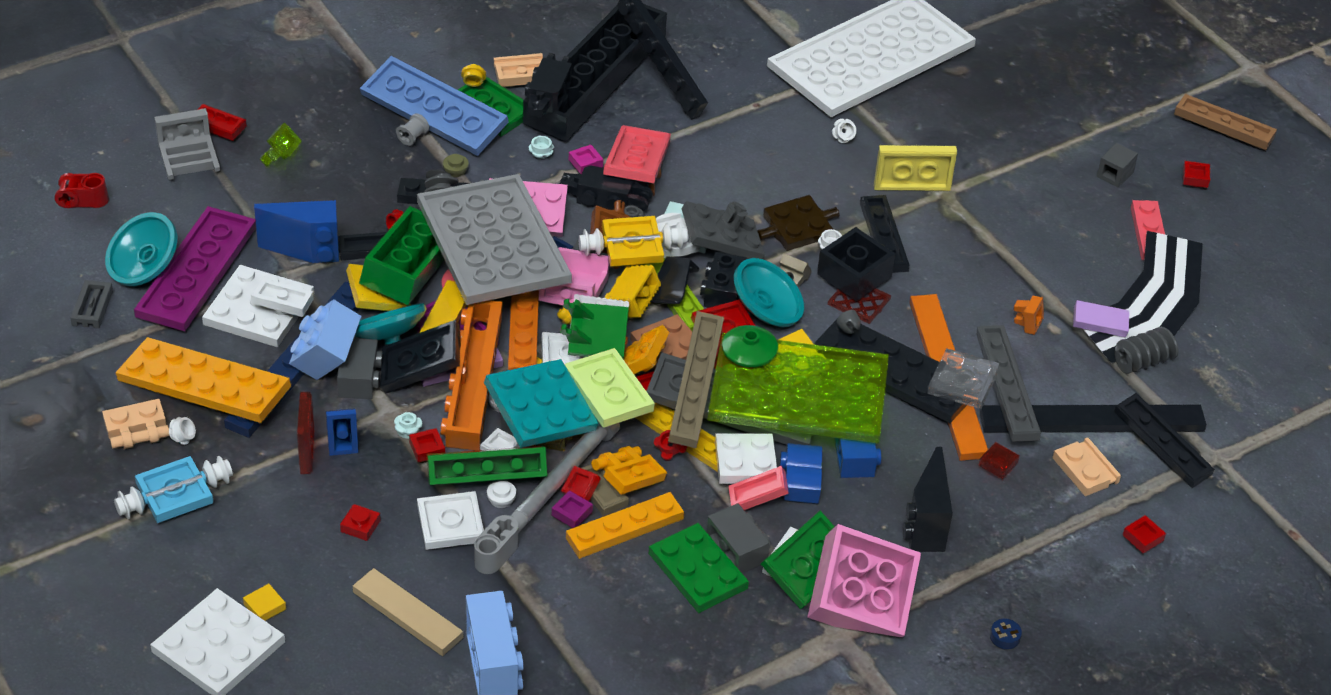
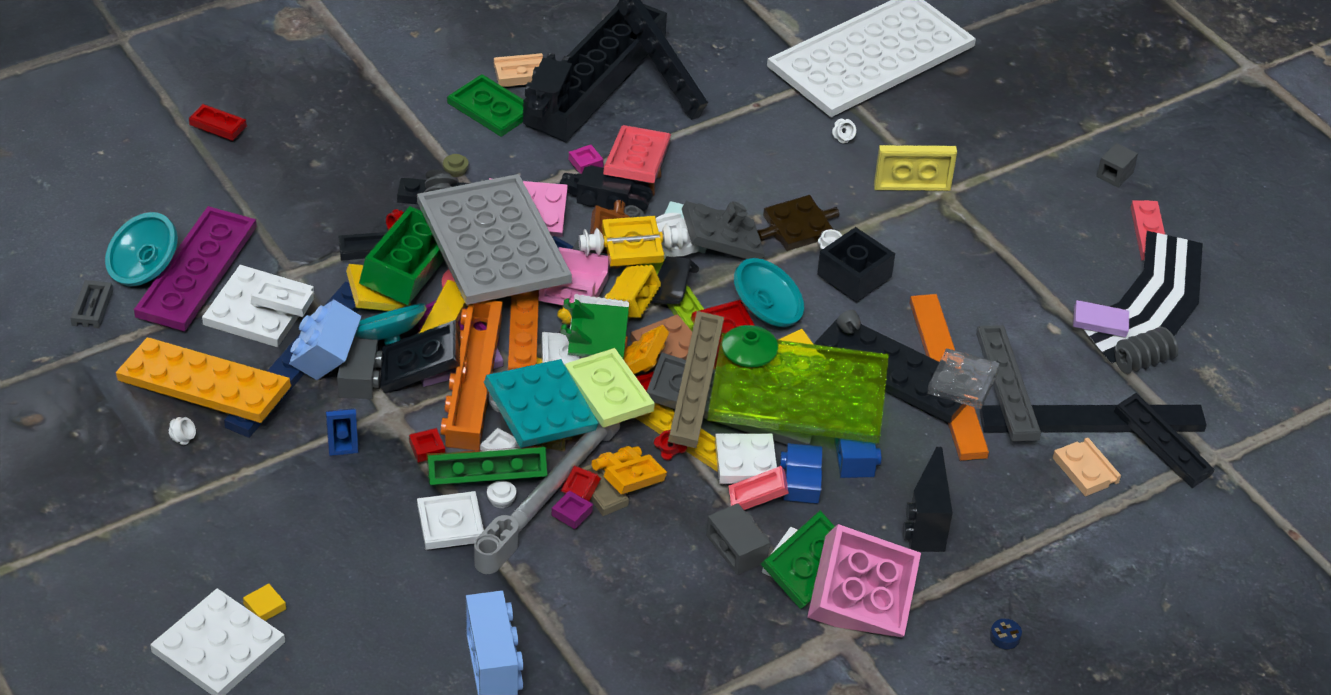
(84, 190): red piece -> none
(135, 424): light nougat plate -> none
(173, 488): medium azure plate -> none
(185, 143): light grey plate -> none
(283, 144): clear neon green plate -> none
(299, 229): blue slope -> none
(305, 433): clear red tile -> none
(360, 522): red plate -> none
(407, 424): light aqua plate -> none
(408, 612): tan tile -> none
(410, 131): light grey bush -> none
(446, 109): medium blue plate -> none
(473, 75): yellow plate -> none
(541, 147): light aqua plate -> none
(624, 525): light orange plate -> none
(698, 567): green plate -> none
(720, 284): black brick -> none
(796, 268): dark tan tile -> none
(864, 317): clear red window -> none
(884, 229): black tile -> none
(999, 460): clear red plate -> none
(1031, 314): orange tile -> none
(1144, 534): red plate -> none
(1196, 174): red plate -> none
(1225, 122): medium nougat plate -> none

